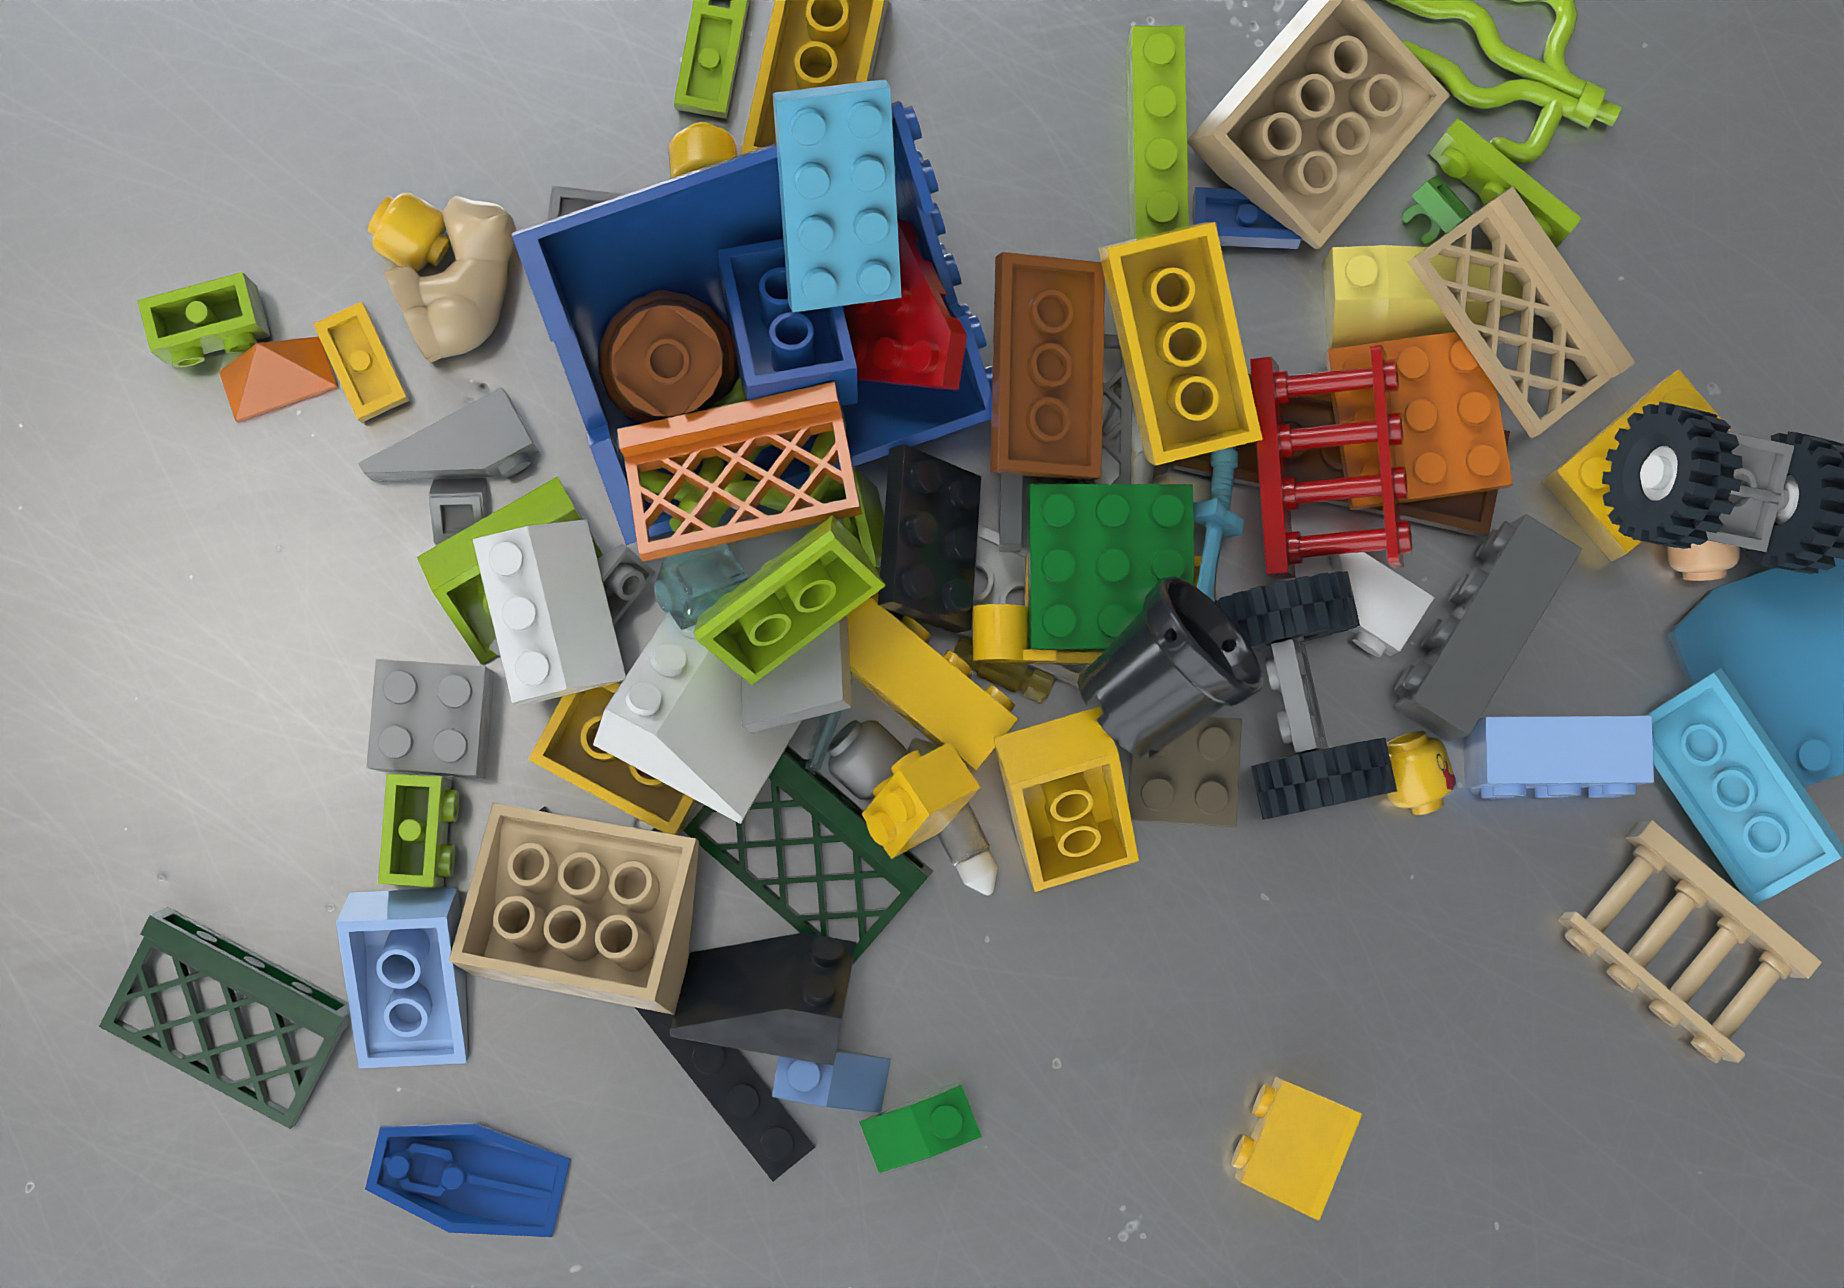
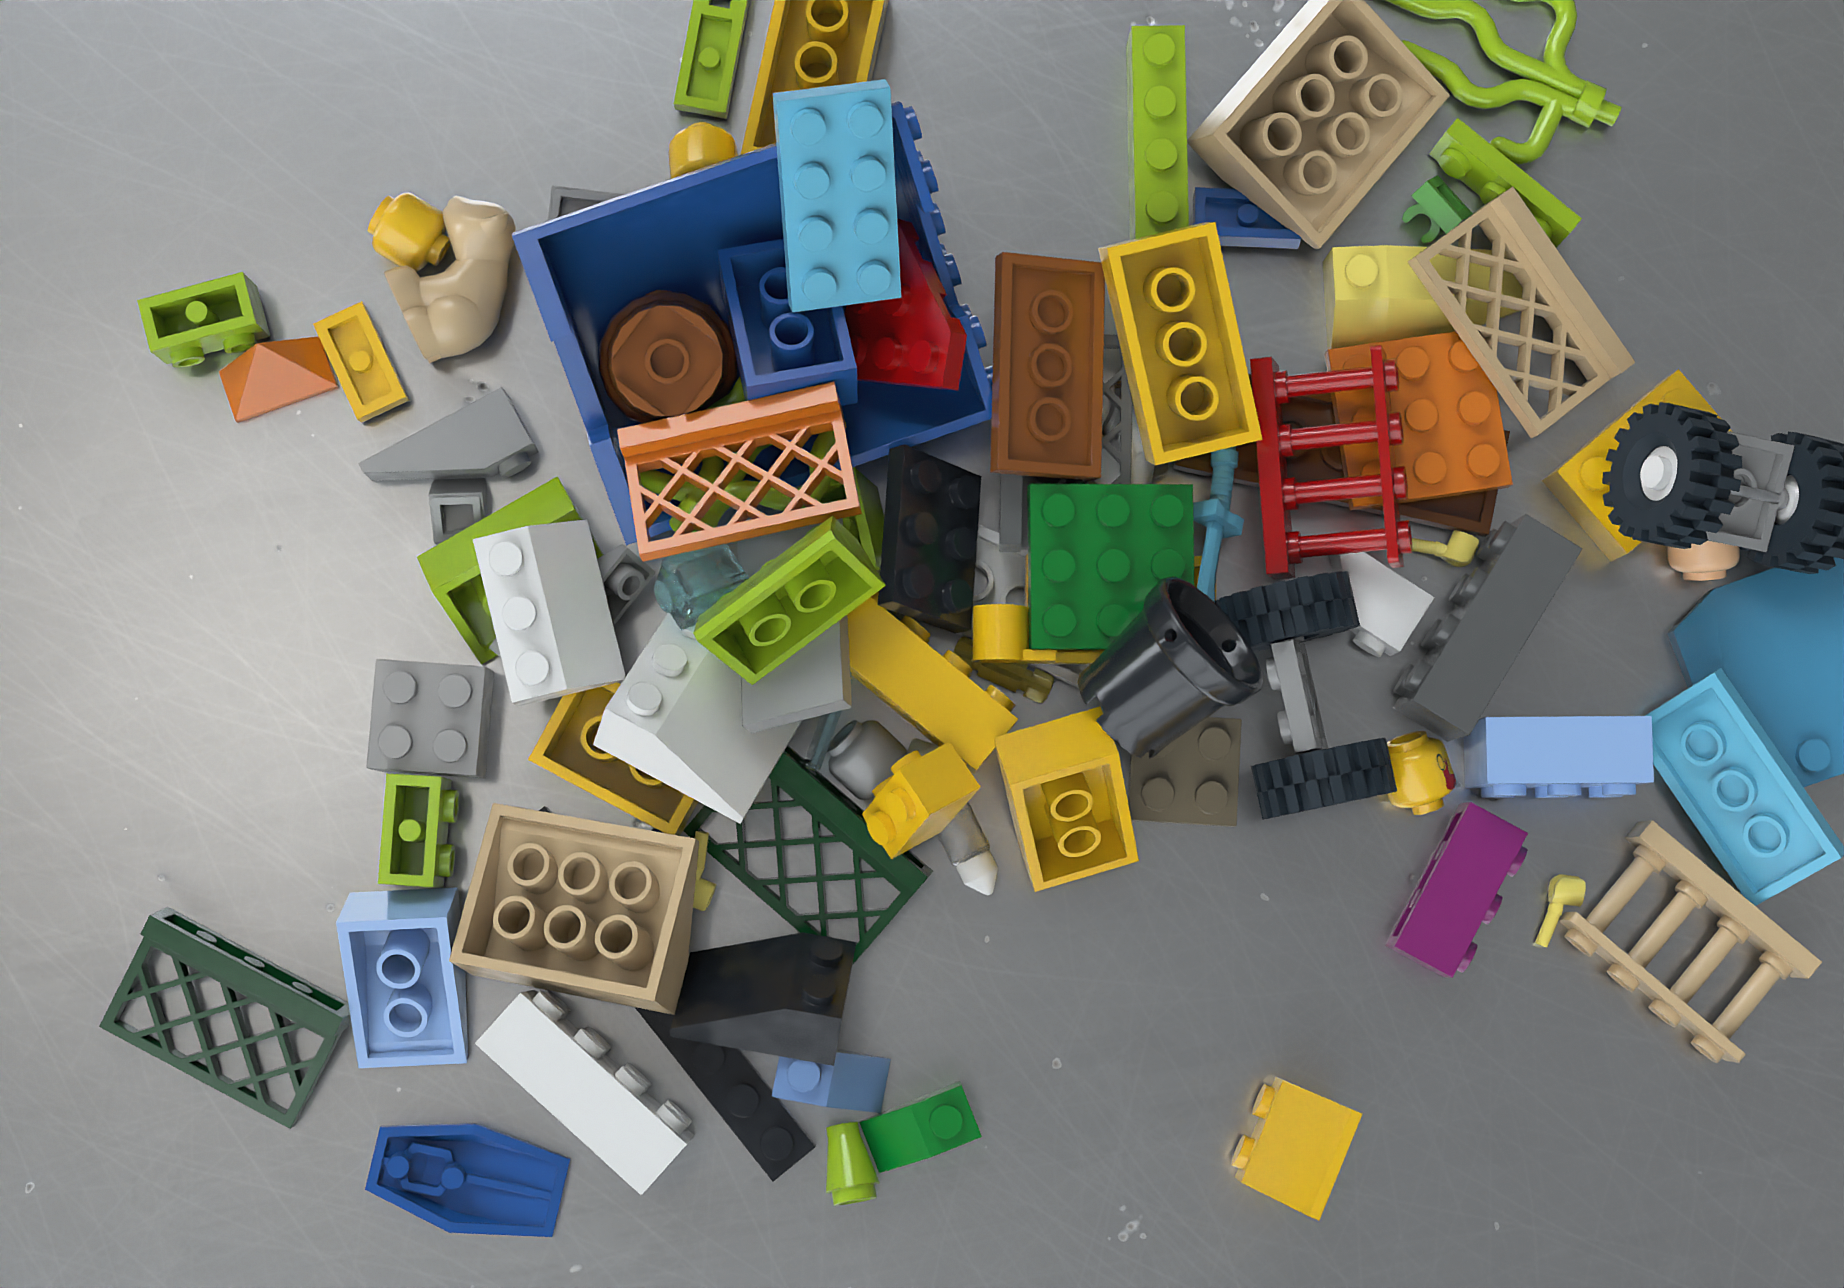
(586, 1088): none -> white brick
(703, 889): none -> light yellow hand
(849, 1167): none -> lime cone
(1457, 552): none -> light yellow hand
(1458, 890): none -> magenta brick
(1561, 891): none -> light yellow hand

